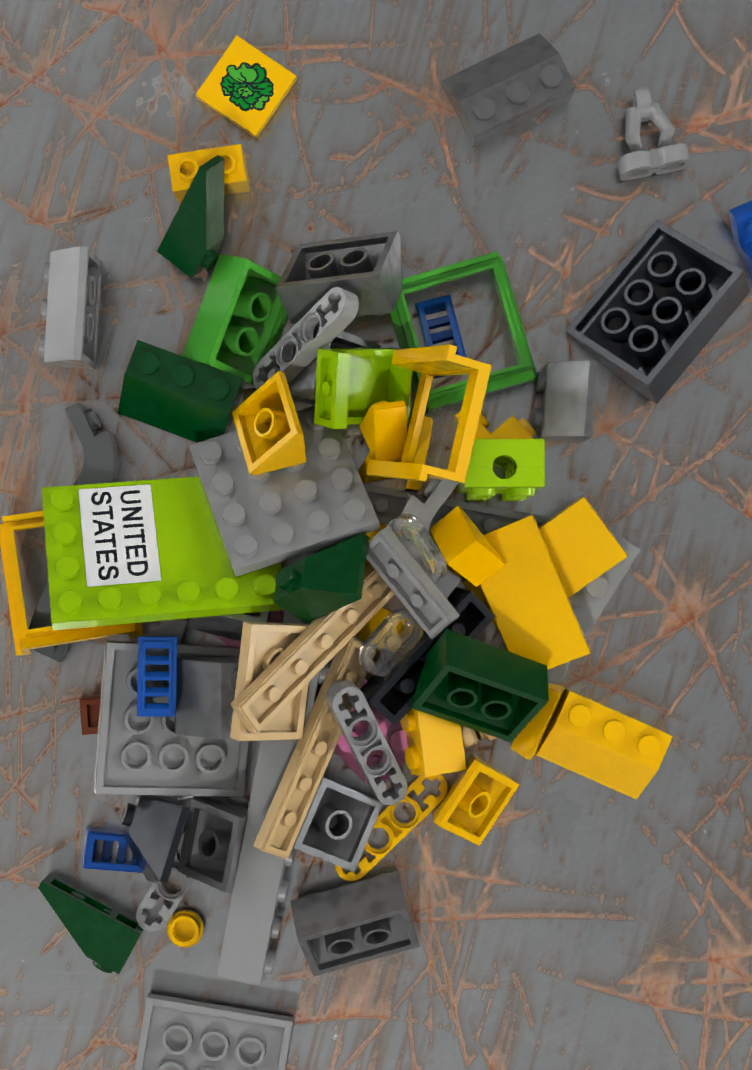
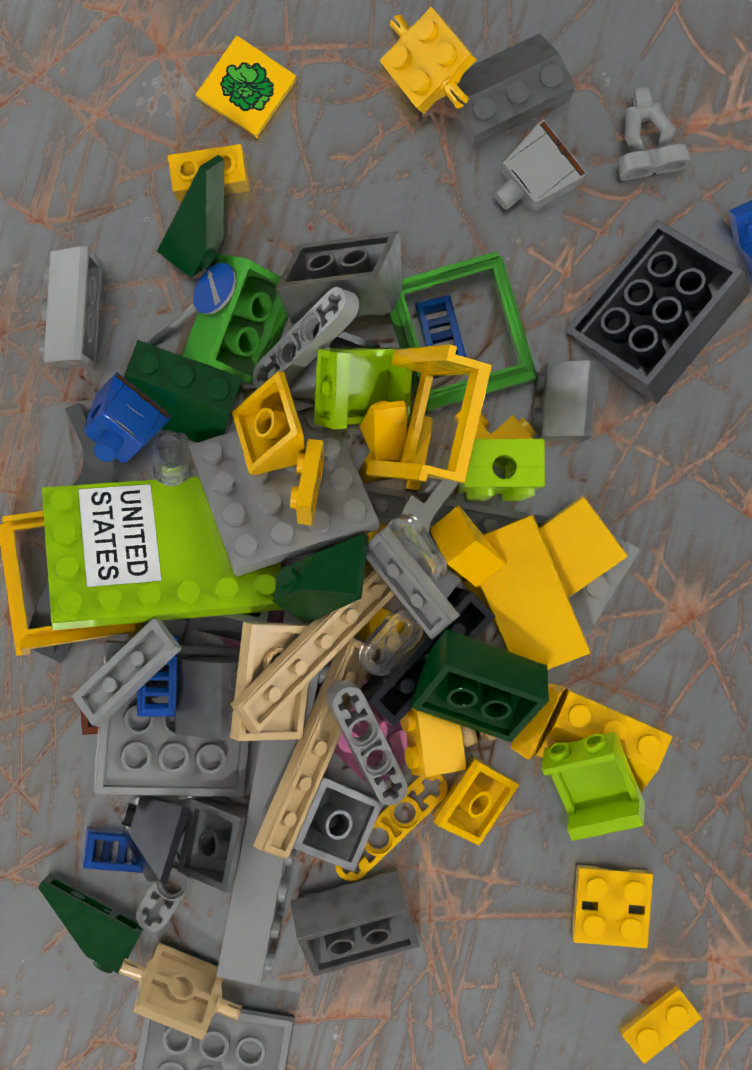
(122, 420): none -> blue torso
(126, 672): none -> light grey plate
(171, 457): none -> clear plate
(179, 991): none -> tan plate
(185, 928): yellow plate -> none
(209, 296): none -> blue piece
(310, 469): none -> yellow plate
(428, 60): none -> yellow plate
(539, 170): none -> light grey torso
(595, 785): none -> lime panel
(611, 896): none -> yellow brick
(660, 1024): none -> yellow plate

